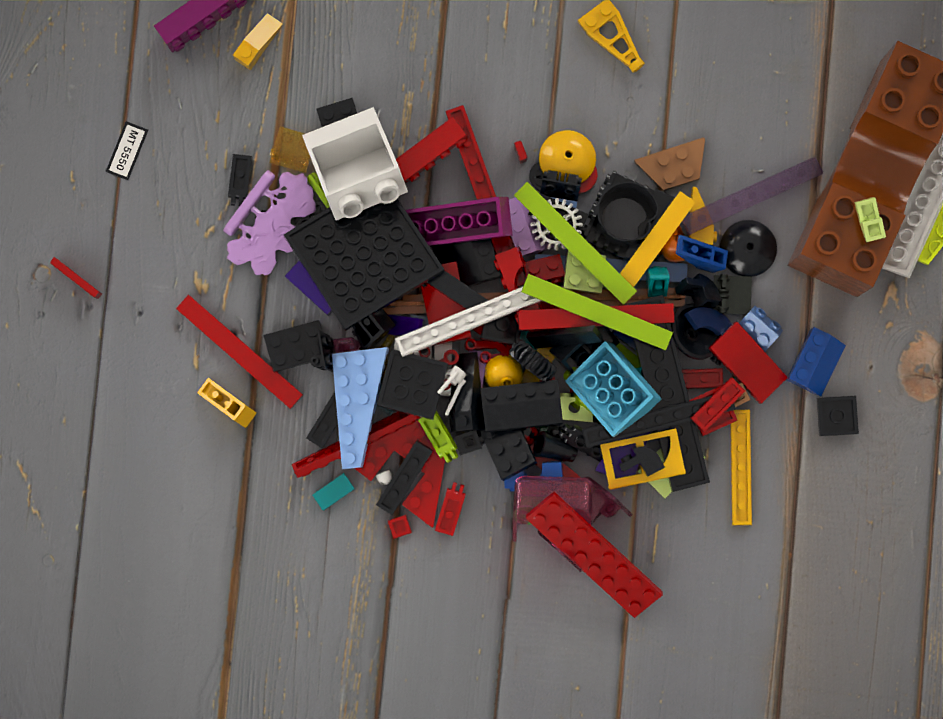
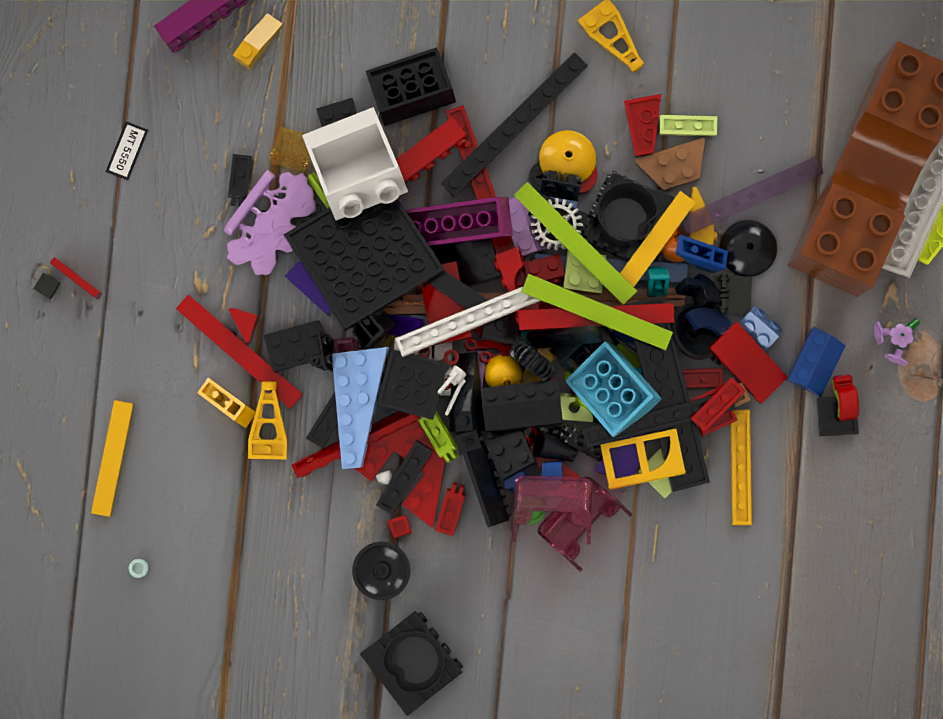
(46, 285): none -> pearl dark grey tile
(112, 458): none -> yellow tile
(138, 568): none -> light aqua tile
(245, 322): none -> red slope
(268, 448): none -> yellow plate
(333, 491): teal tile -> none
(379, 585): none -> black dish
(406, 694): none -> black hose
(411, 86): none -> black slope
(486, 487): none -> black slope
(514, 124): none -> black plate
(519, 148): red tile -> none
(594, 554): red plate -> none
(642, 122): none -> red wing
(645, 457): black brick -> none
(688, 125): none -> yellowish green plate
(846, 396): none -> red animal
(869, 219): yellowish green slope -> none
(900, 335): none -> lavender plant

